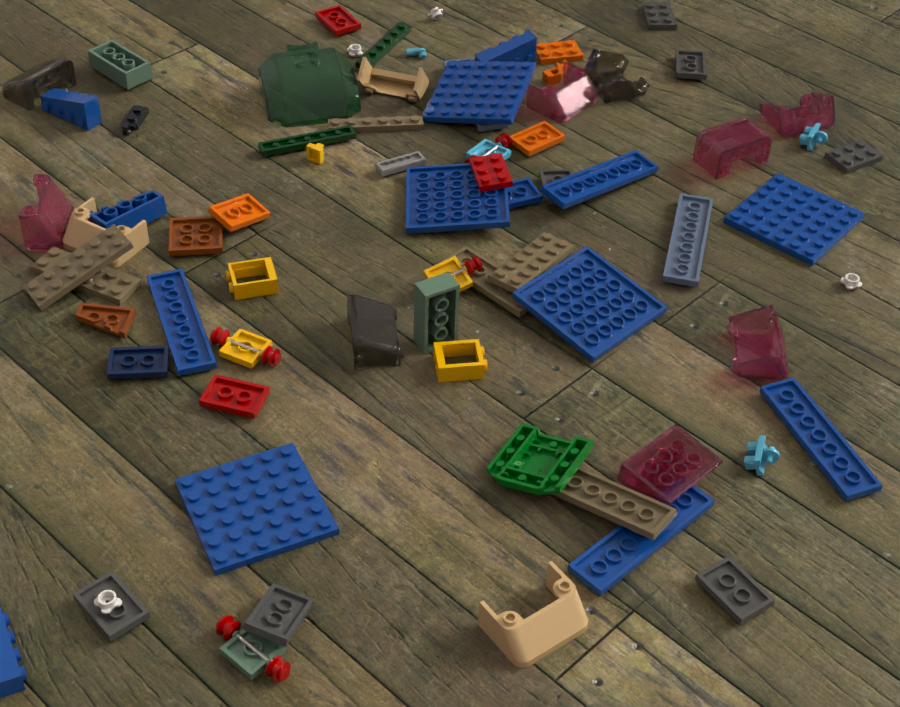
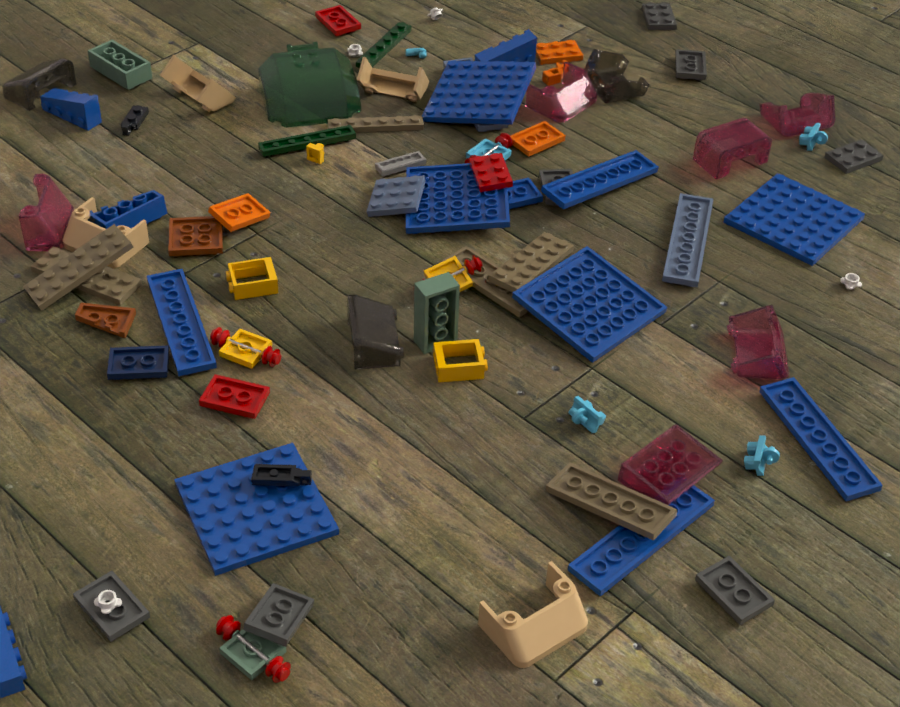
(196, 85): none -> tan windscreen
(280, 475): none -> black hinge
(396, 196): none -> sand blue plate
(538, 461): green wedge -> none
(584, 413): none -> medium azure hips

